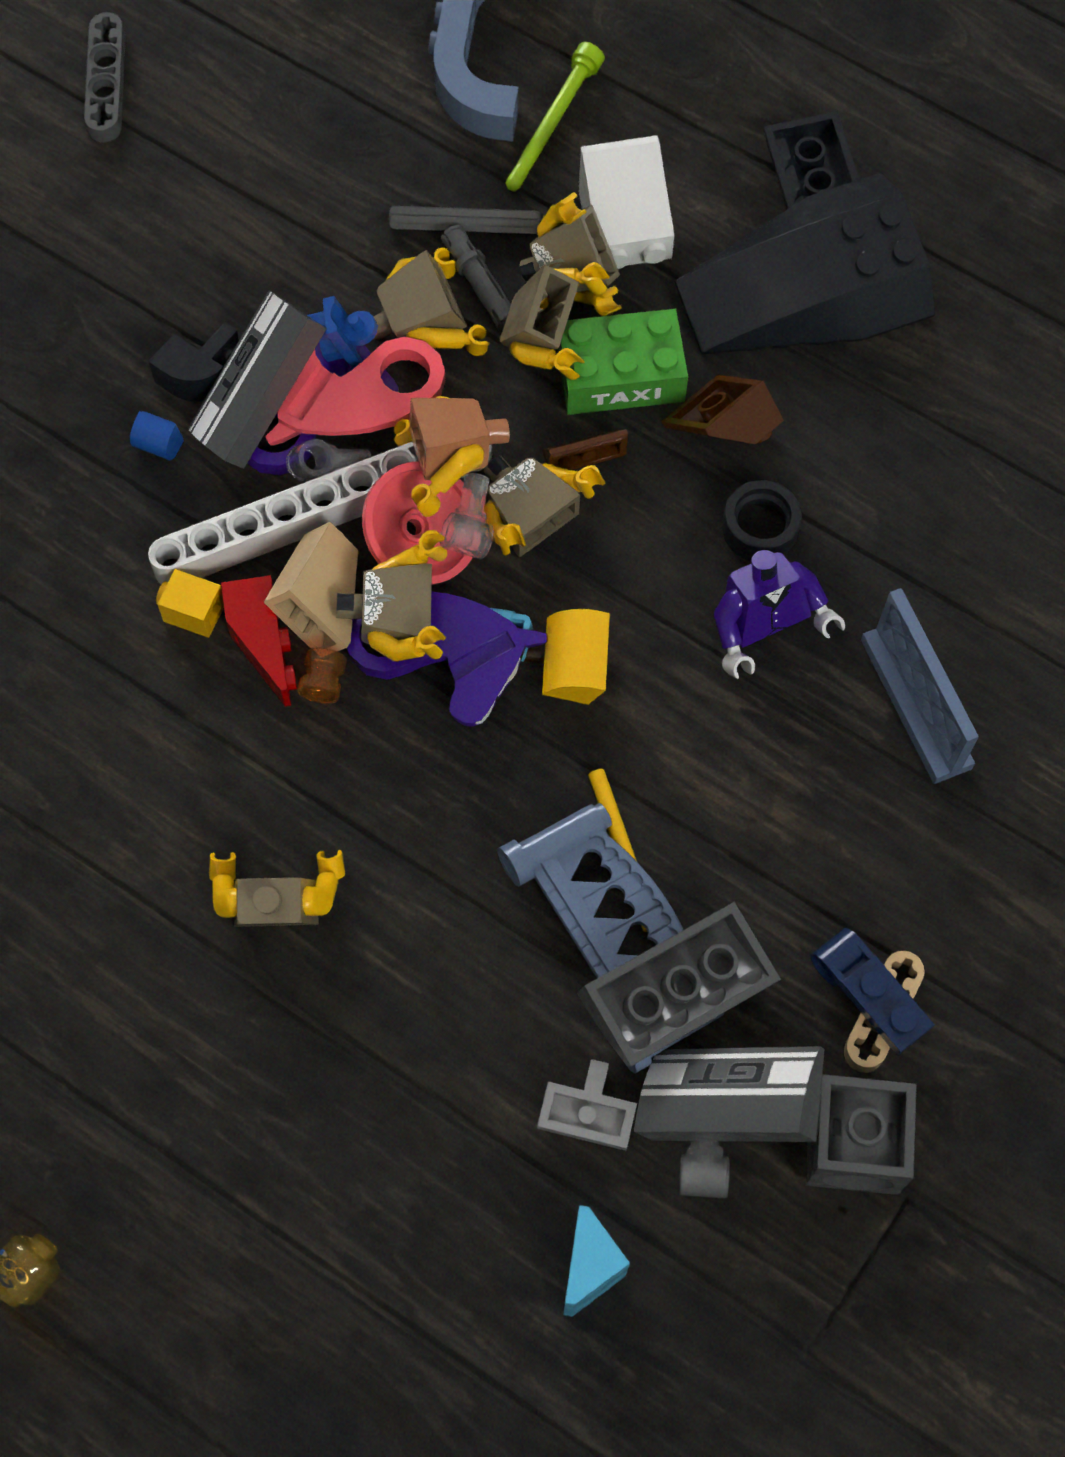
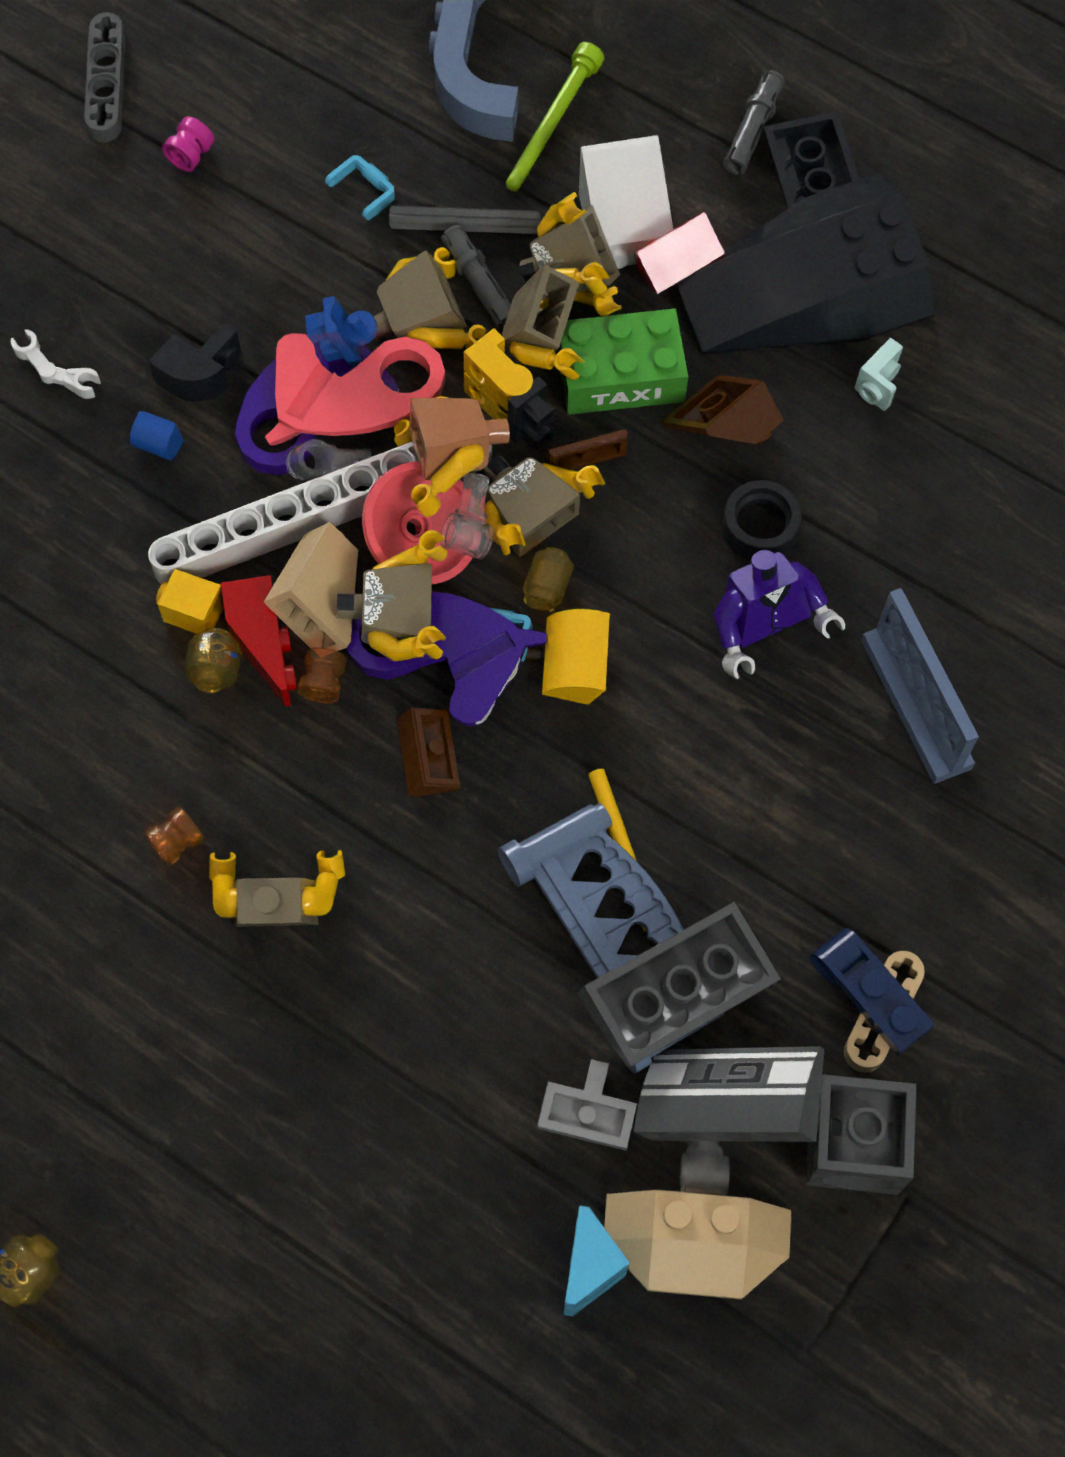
(50, 374): none -> white piece
(173, 836): none -> clear orange wheel
(186, 146): none -> dark pink wheel
(213, 659): none -> clear yellow head
(256, 380): dark grey slope -> none
(373, 175): none -> medium azure piece
(428, 751): none -> reddish brown slope
(508, 390): none -> yellow hips
(547, 579): none -> clear yellow brick
(678, 253): none -> brick
(698, 1241): none -> tan wedge
(759, 109): none -> dark grey pin
(875, 375): none -> light aqua bracket

